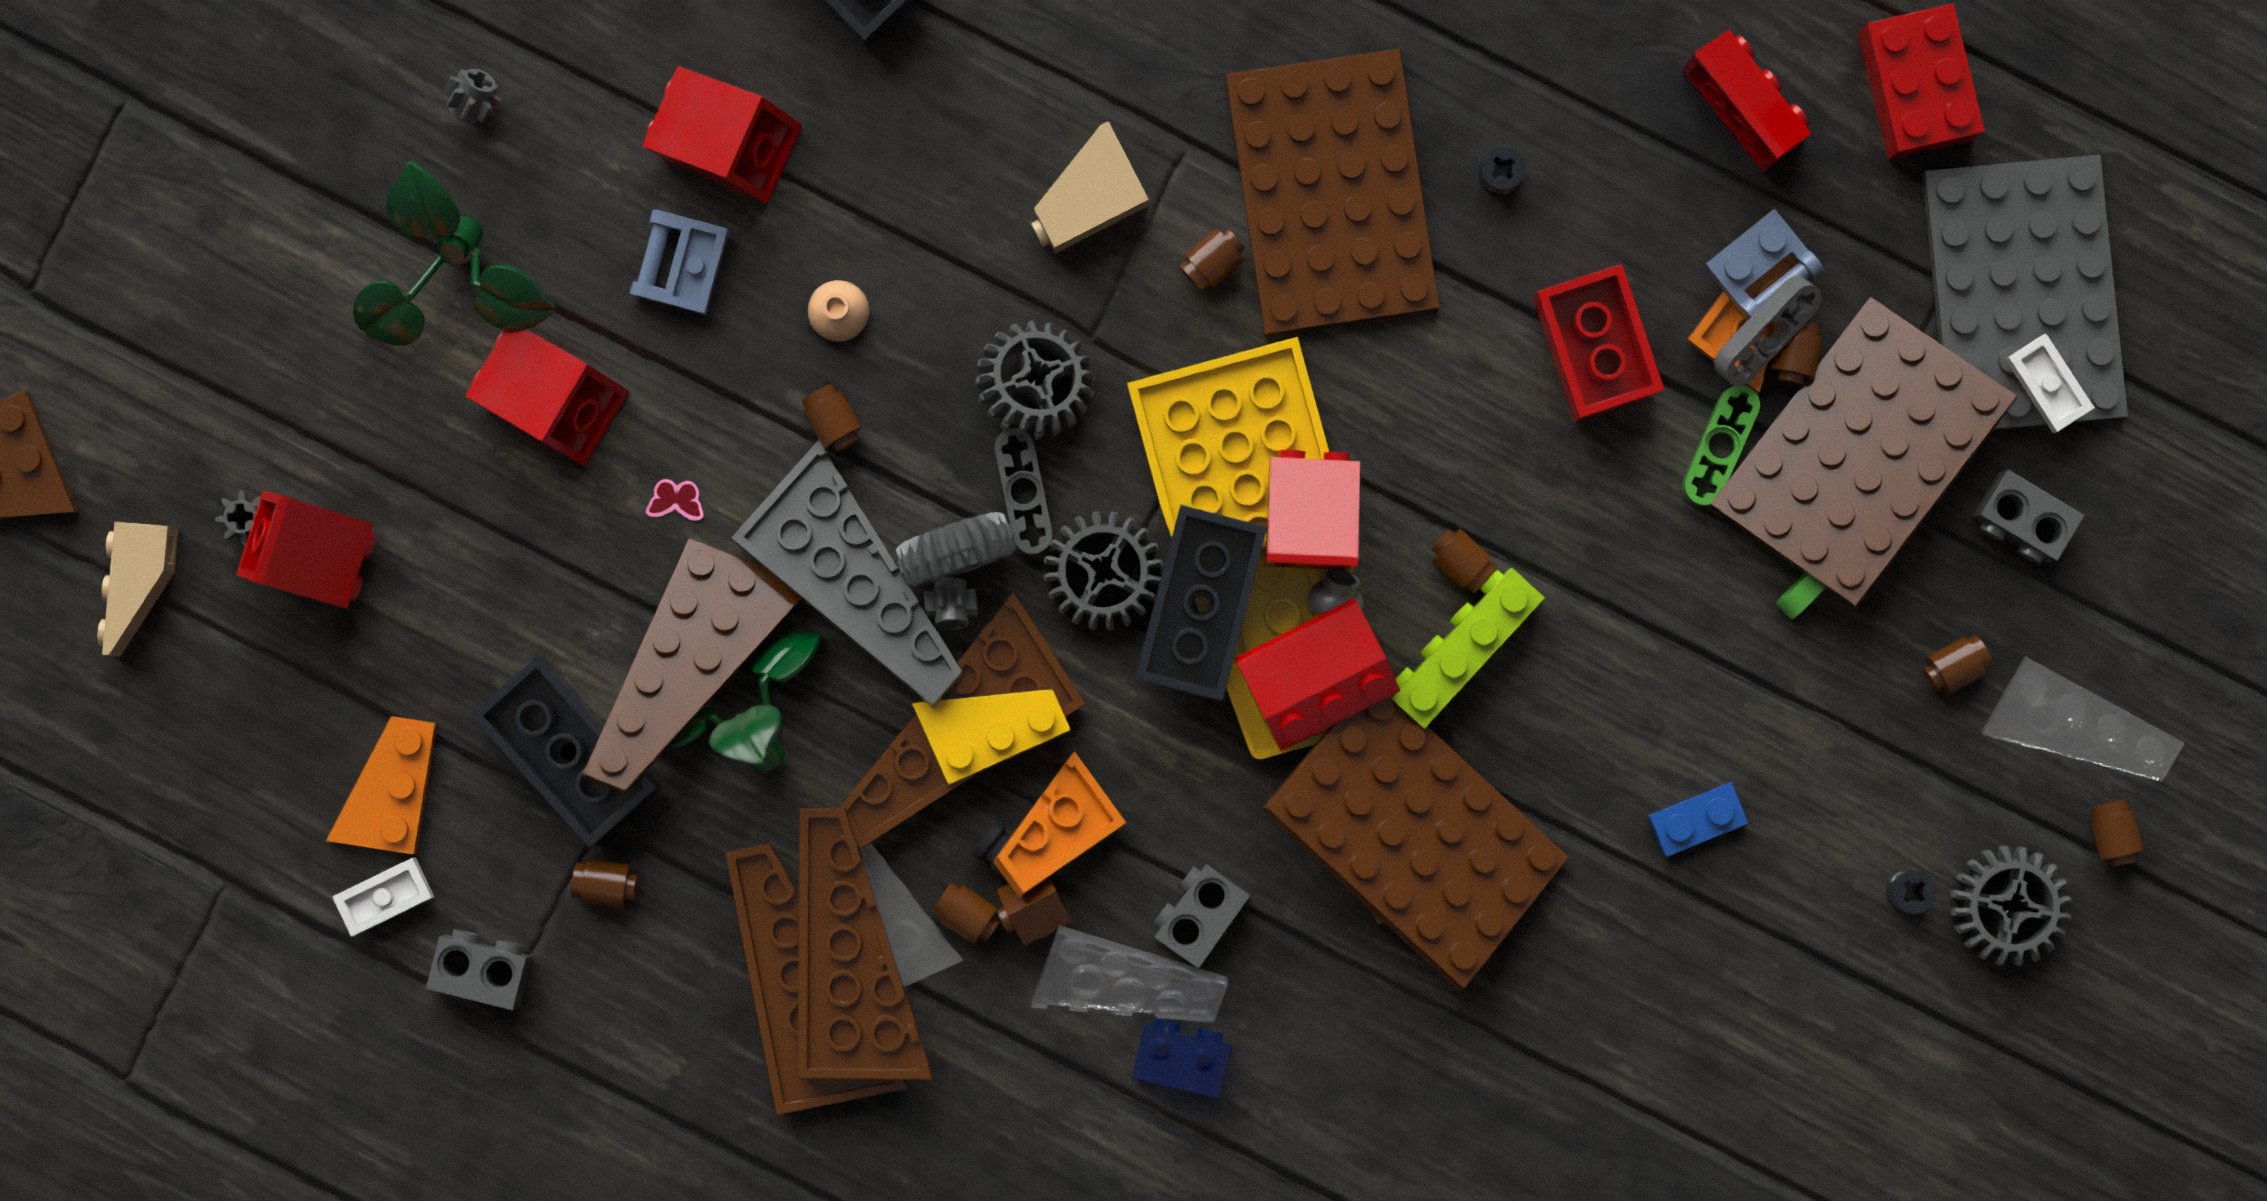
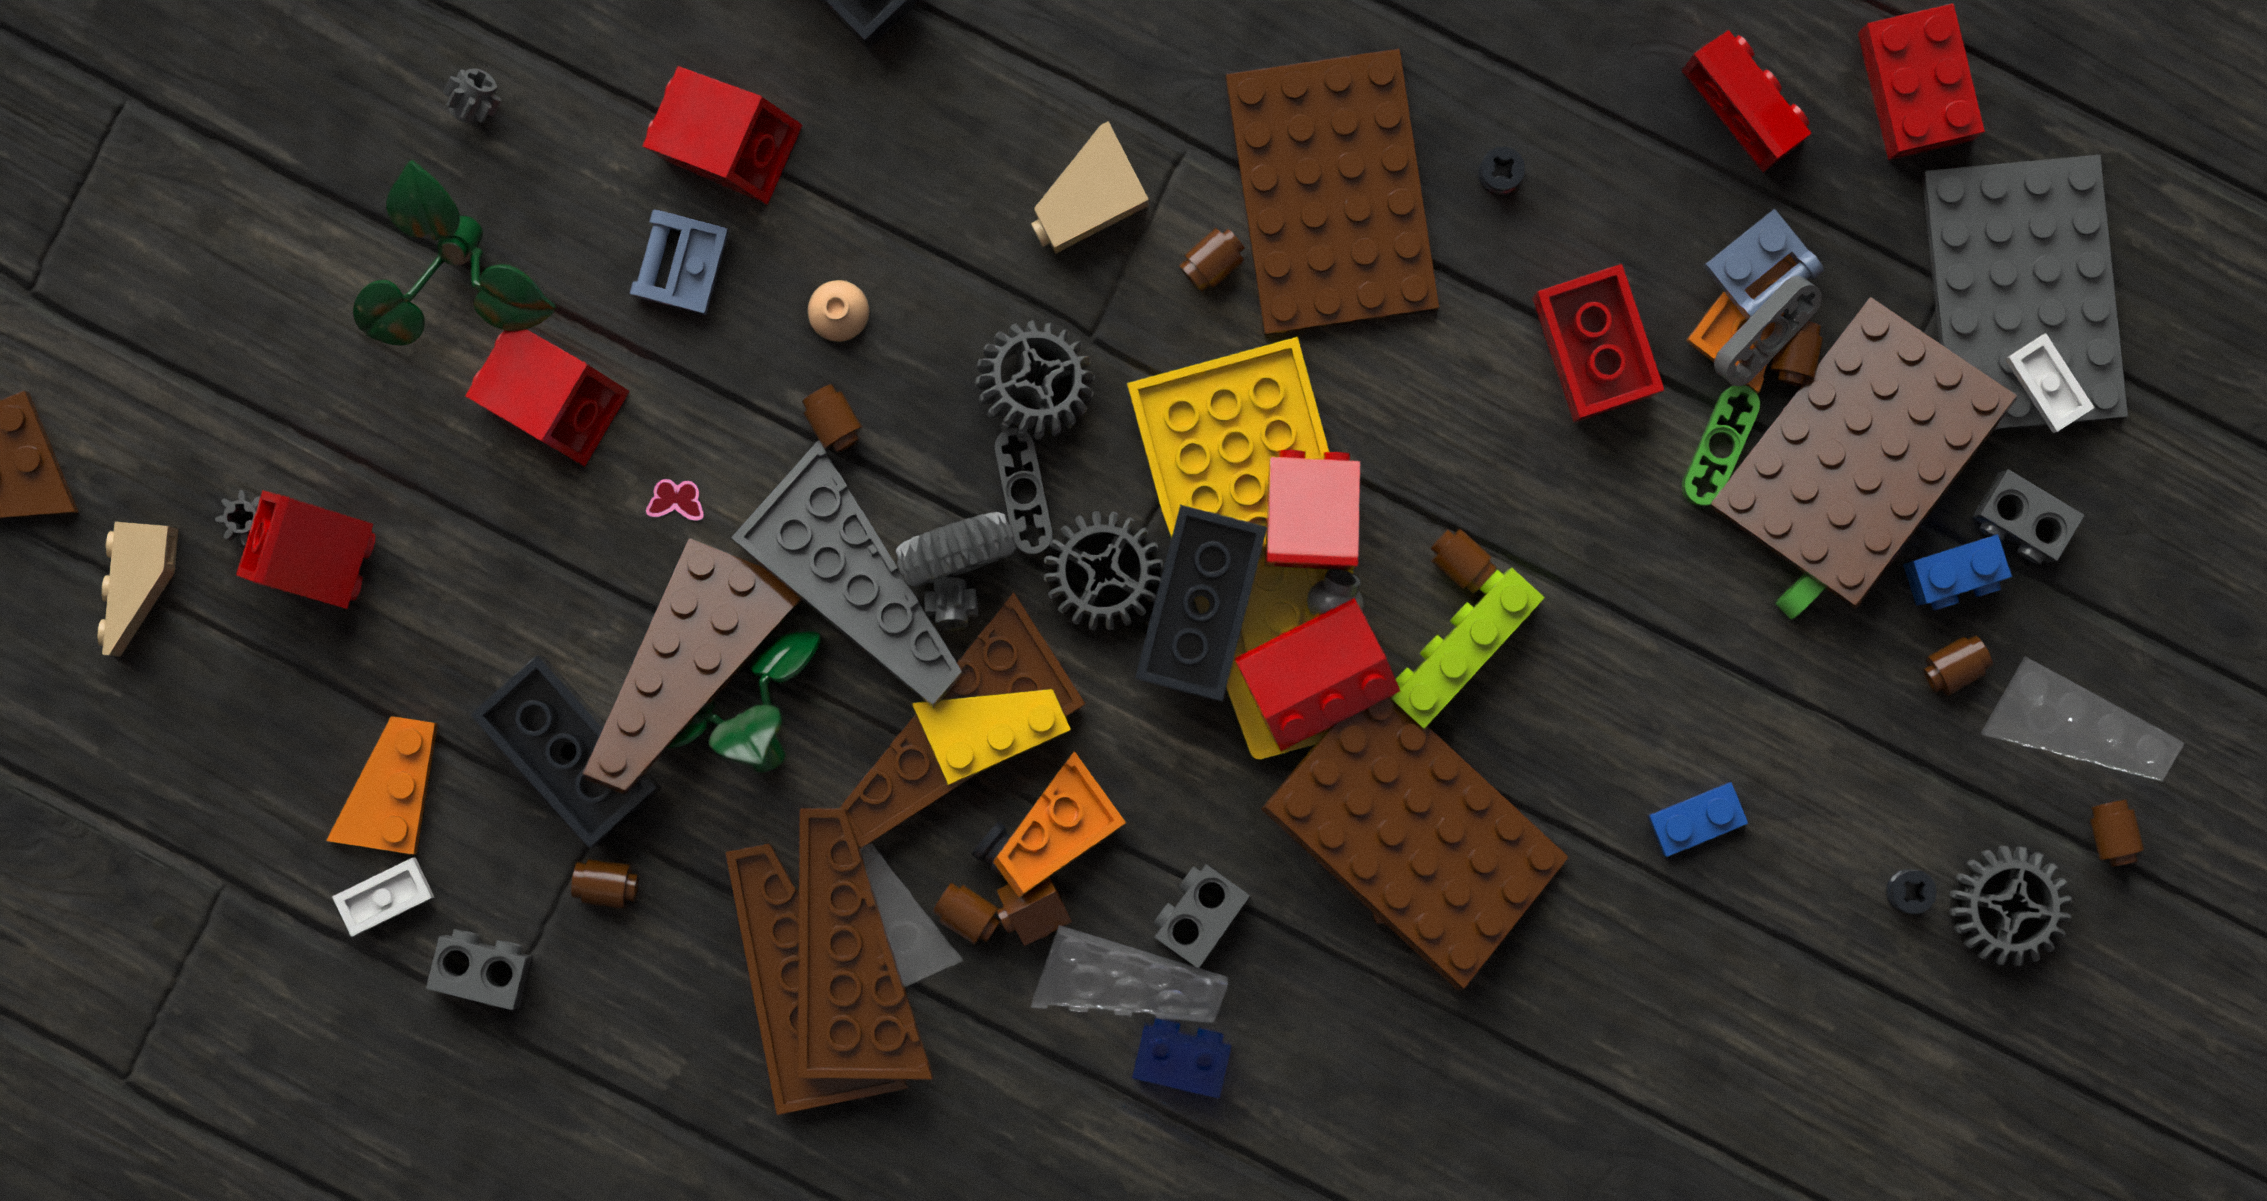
(1958, 570): none -> blue brick

